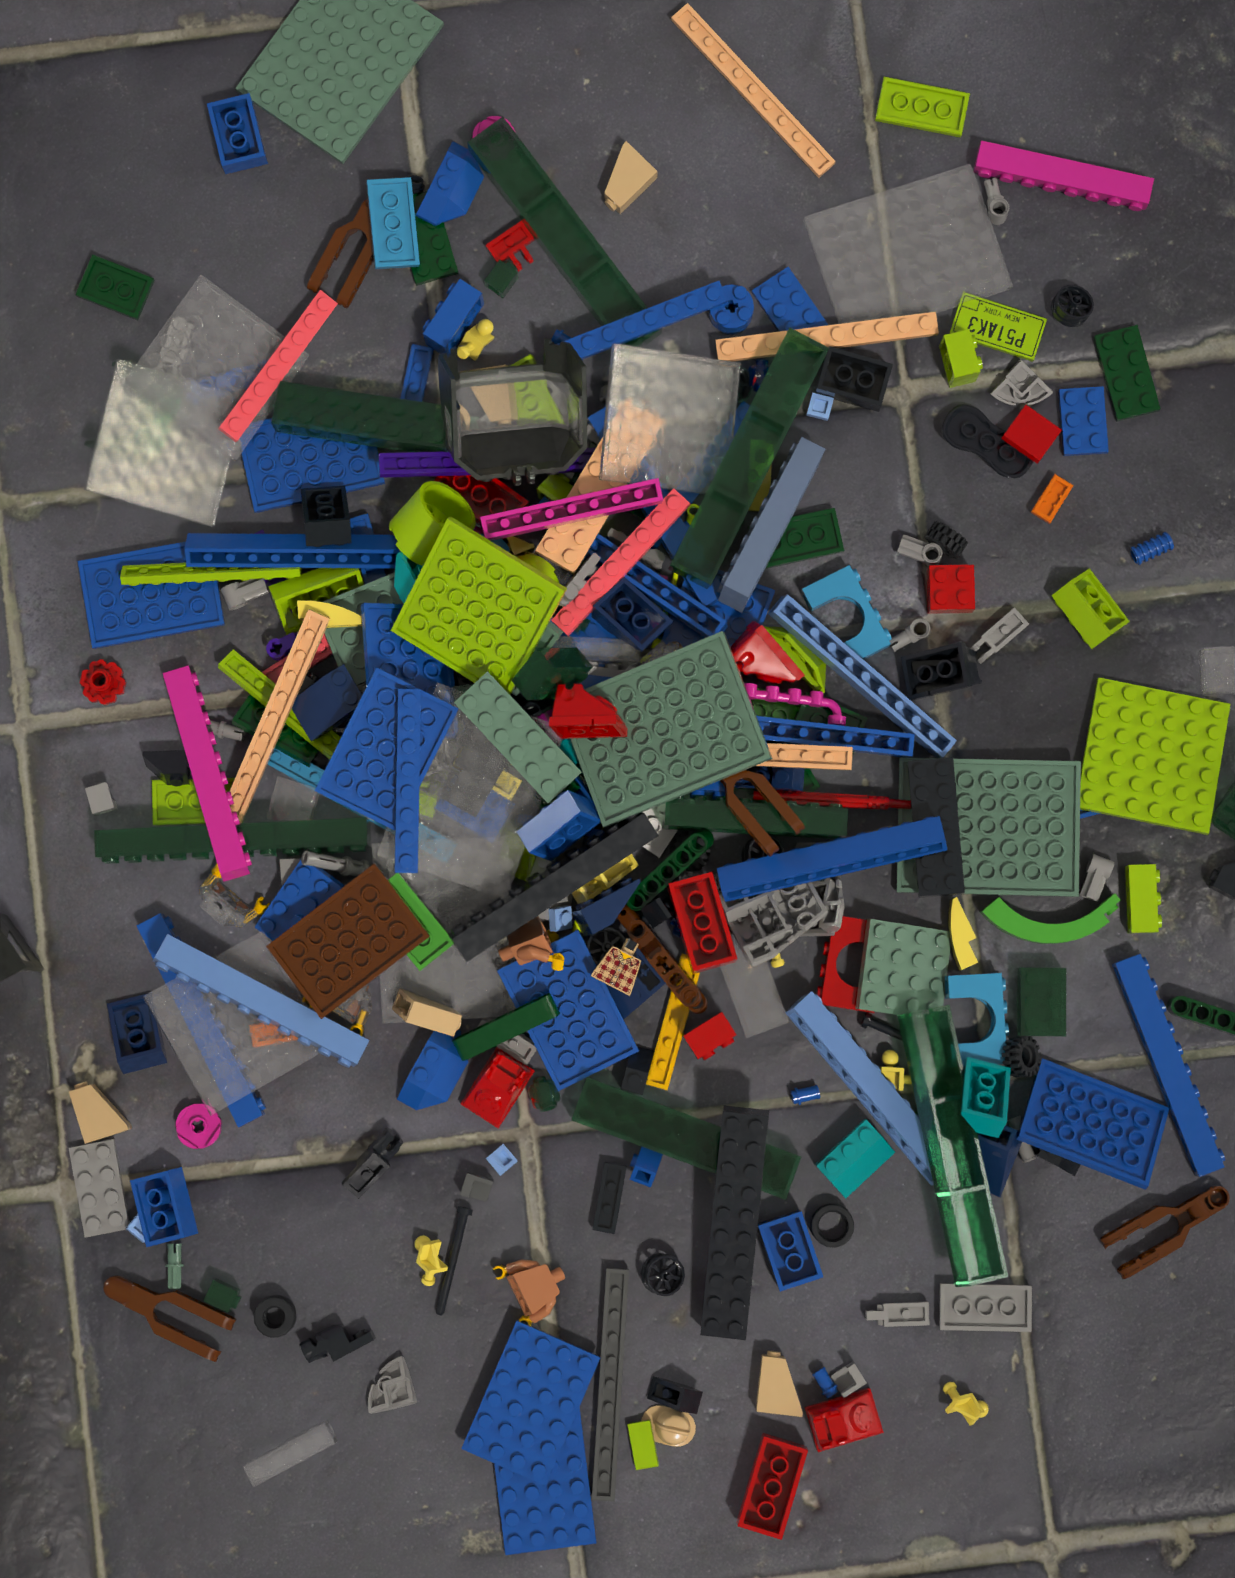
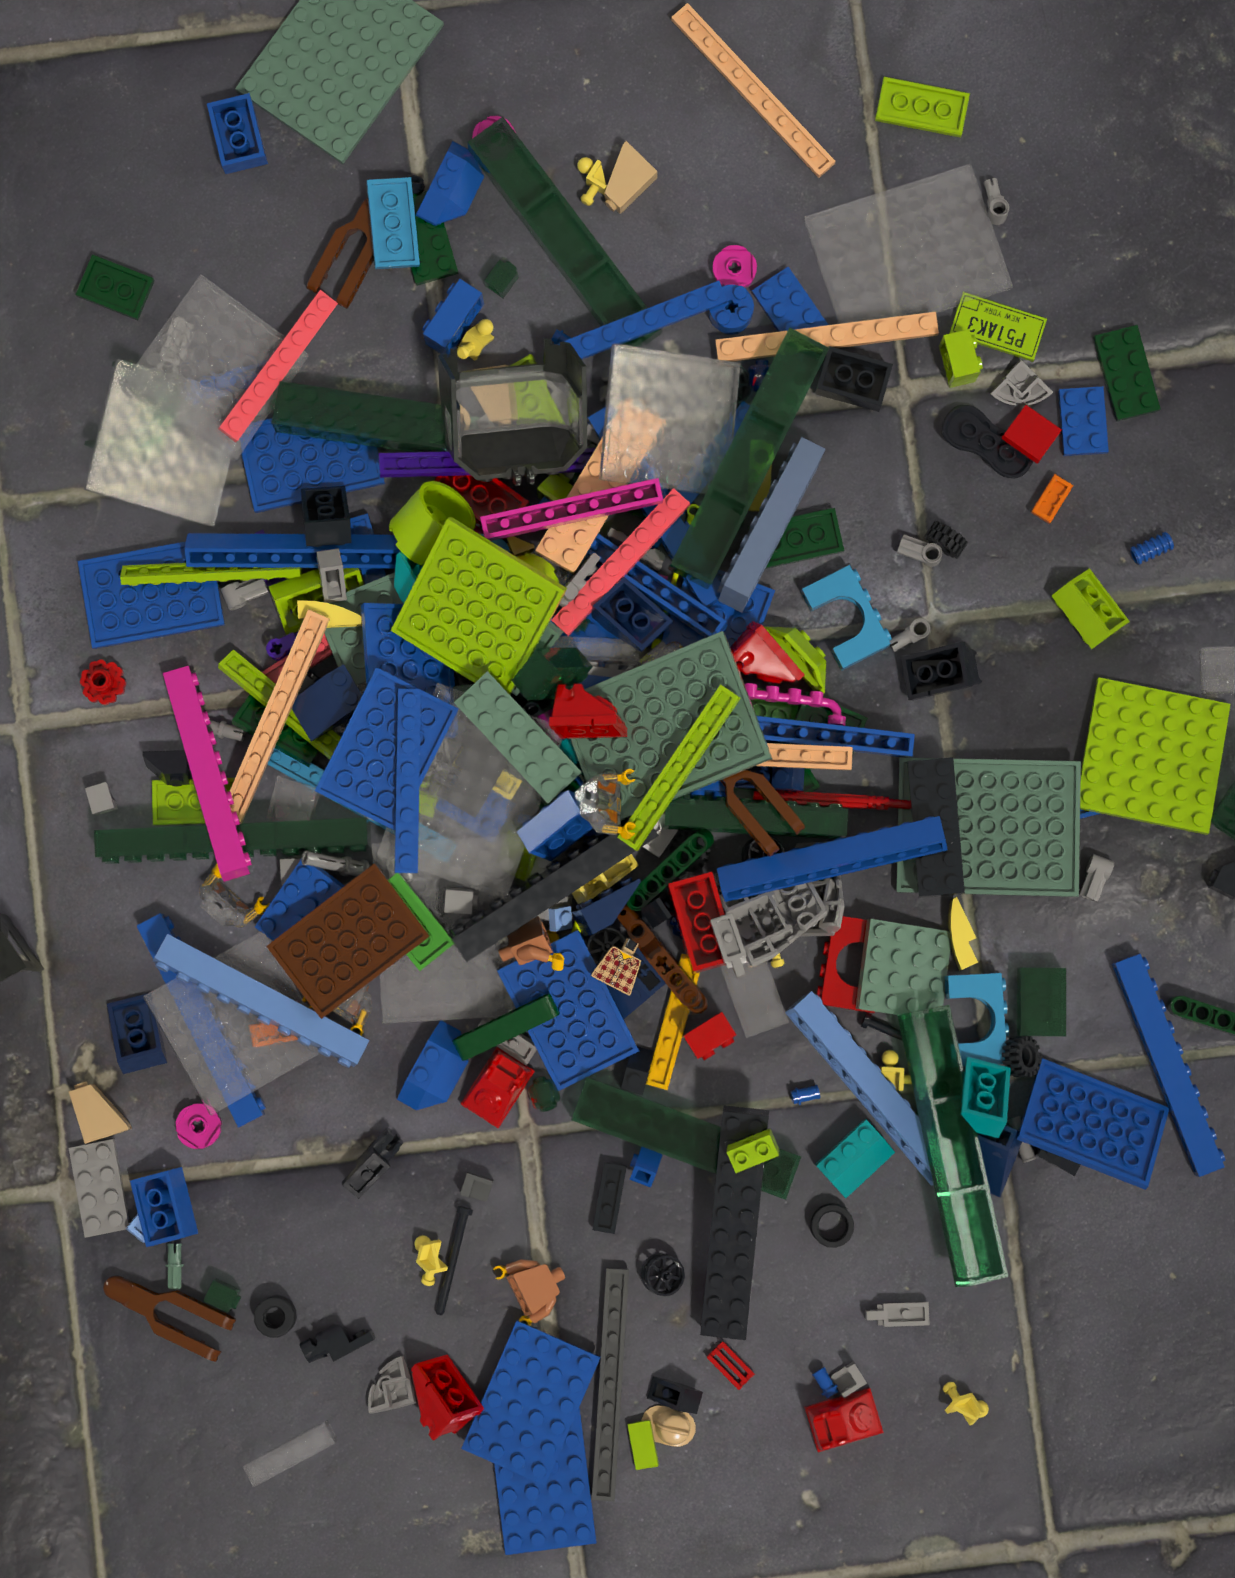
(331, 575): none -> light grey slope
(417, 373): blue tile -> none
(426, 1013): tan slope -> none
(443, 1396): none -> red piece
(460, 901): none -> light grey brick
(501, 1159): light blue plate -> none
(510, 243): red hinge -> none
(594, 179): none -> light yellow piece
(602, 803): none -> clear torso
(680, 765): none -> lime plate
(730, 943): none -> light grey hinge
(738, 255): none -> dark pink plate
(744, 1379): none -> red tile
(753, 1150): none -> lime brick
(772, 1486): red brick -> none
(775, 1387): tan slope -> none
(790, 1250): blue brick -> none
(820, 406): light blue plate -> none
(861, 676): medium blue brick -> none
(950, 589): red brick -> none
(985, 1307): light grey plate -> none
(1001, 633): light grey hinge -> none
(1031, 931): bright green arch -> none
(1063, 175): dark pink brick -> none
(1075, 296): black wheel -> none
(1142, 898): lime brick -> none
(1187, 1214): reddish brown piece -> none

